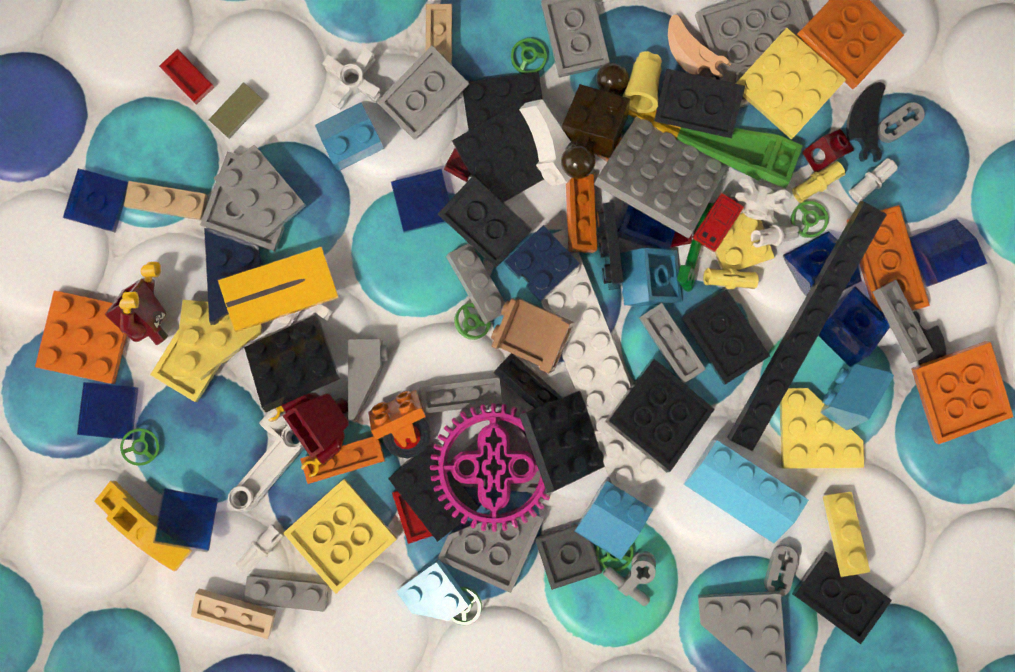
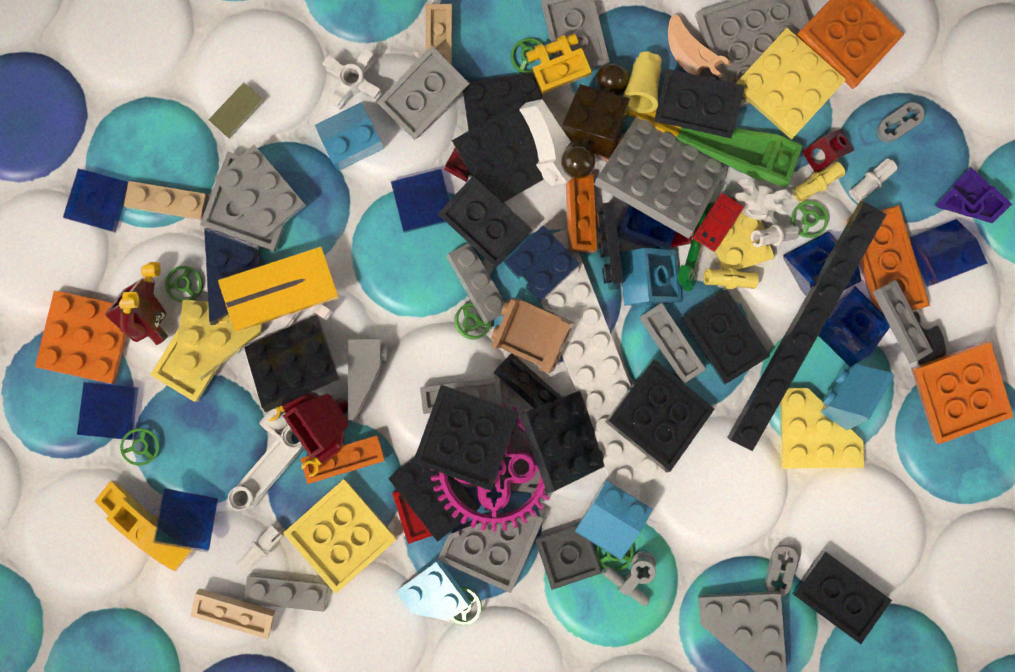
(176, 283): none -> bright green piece
(186, 76): red tile -> none
(401, 425): orange plate -> none
(465, 437): none -> black plate
(561, 70): none -> yellow plate
(745, 491): medium azure slope -> none
(846, 534): light yellow plate -> none
(863, 121): black piece -> none
(974, 198): none -> dark purple slope

